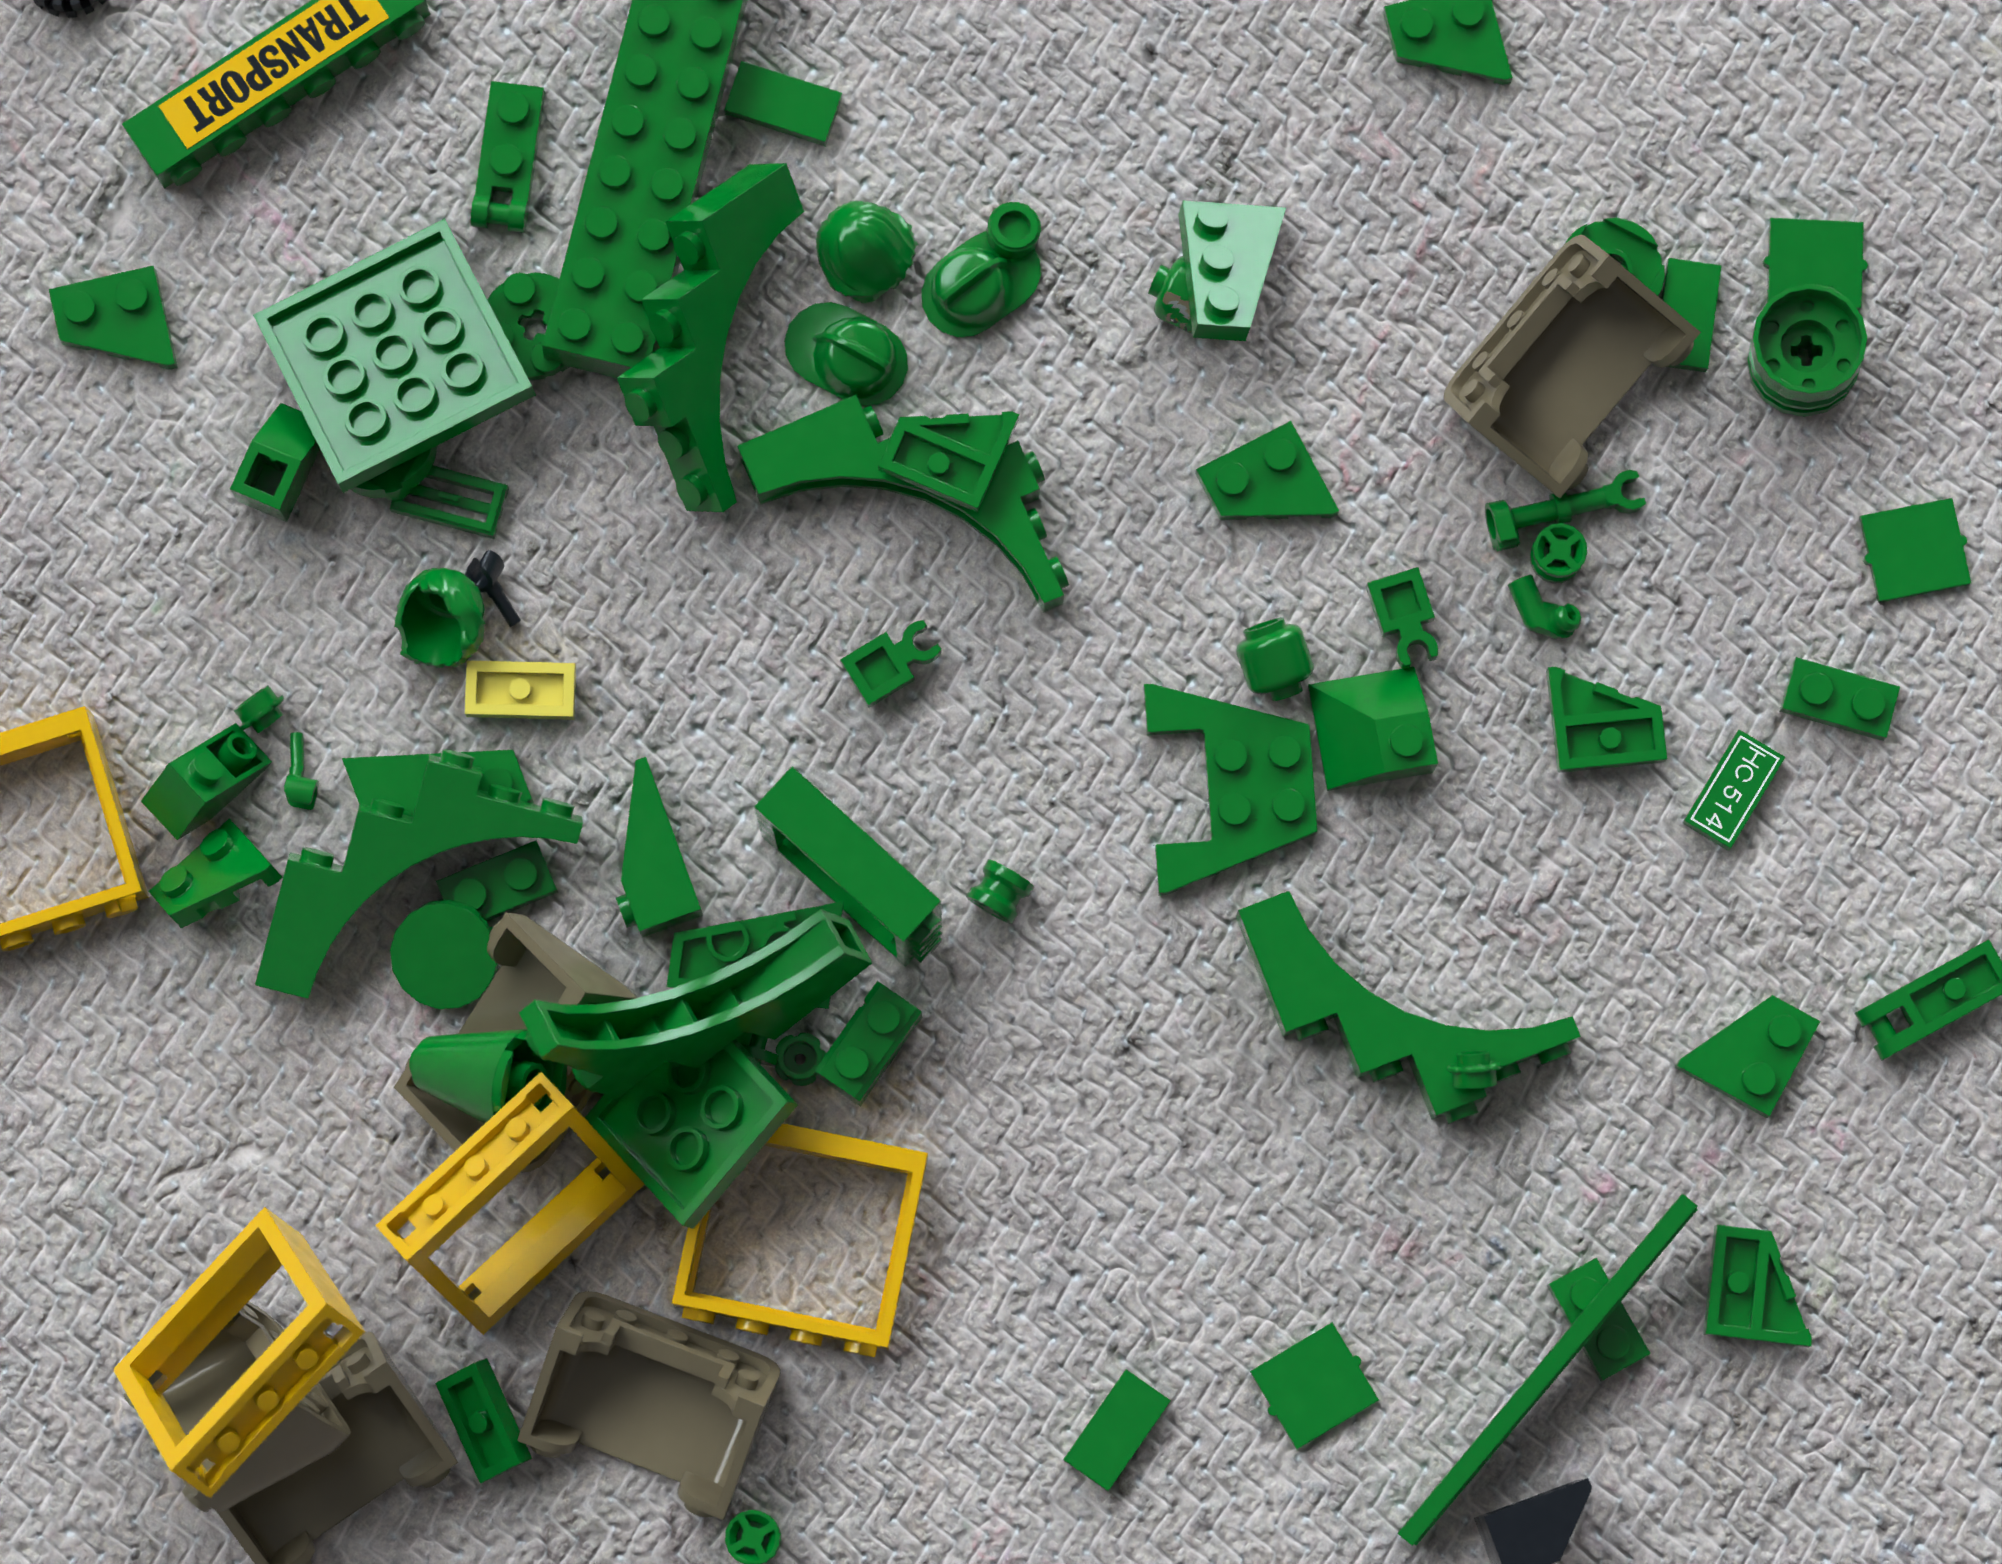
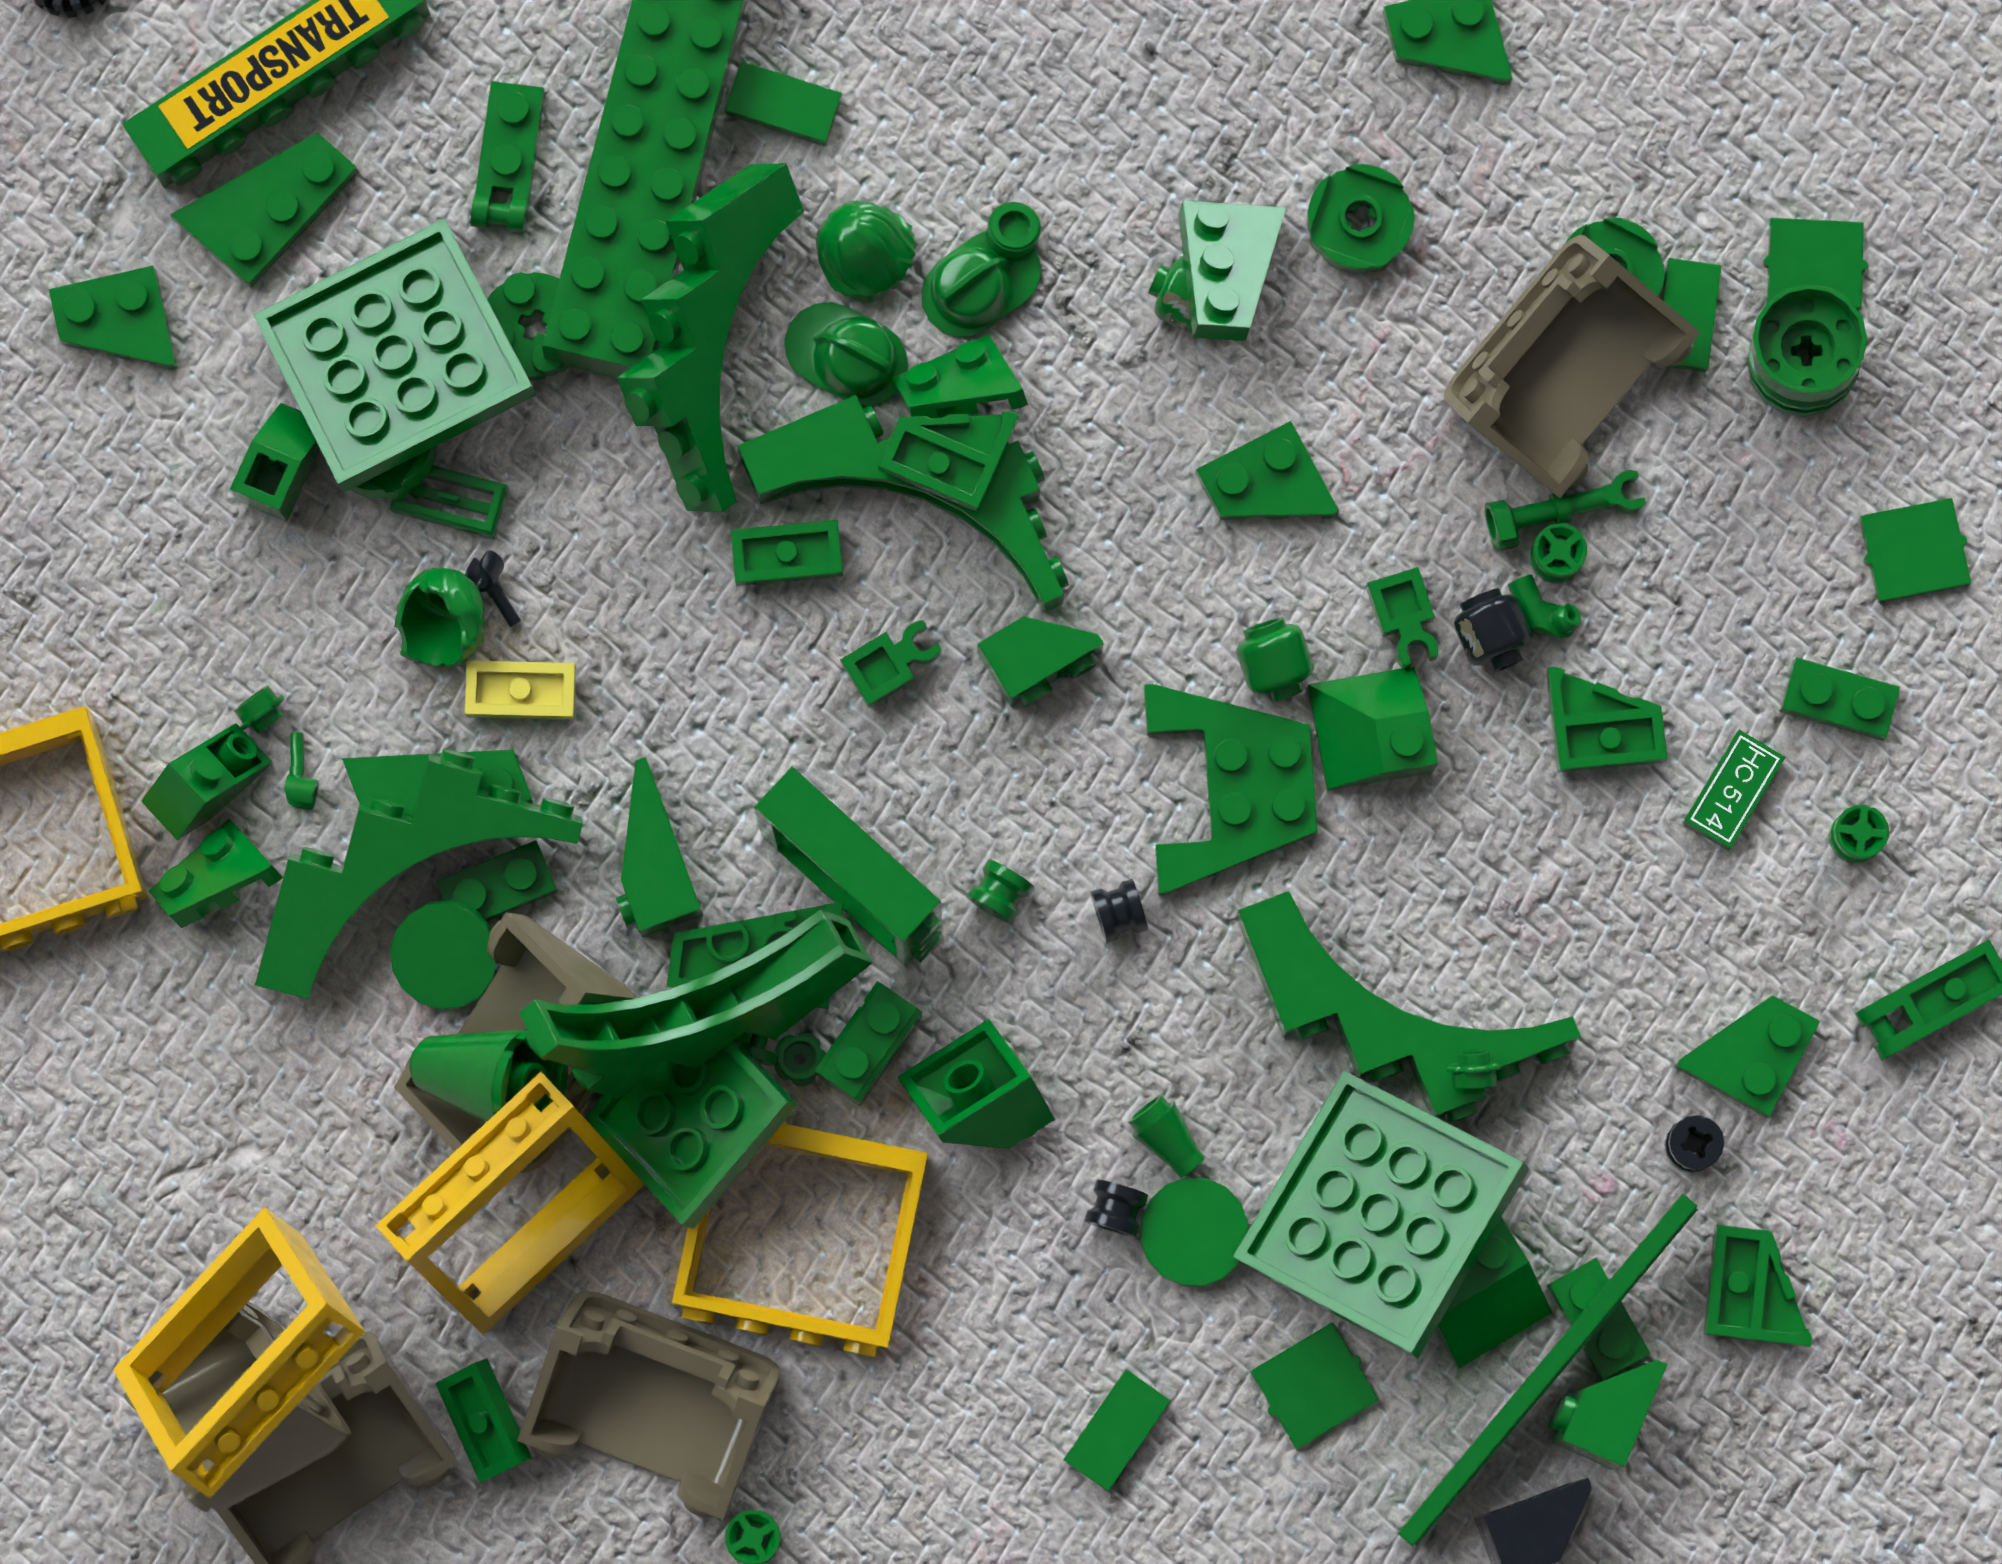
(268, 207): none -> green wing
(786, 553): none -> green plate
(959, 382): none -> green wing
(977, 1092): none -> green slope
(1034, 654): none -> green slope
(1116, 1208): none -> black wheel
(1119, 910): none -> black wheel
(1166, 1135): none -> green cone
(1193, 1231): none -> green tile
(1381, 1213): none -> plate
(1387, 204): none -> green plate
(1493, 630): none -> black head
(1493, 1301): none -> green slope
(1607, 1416): none -> green slope
(1684, 1147): none -> black wheel
(1870, 825): none -> green wheel

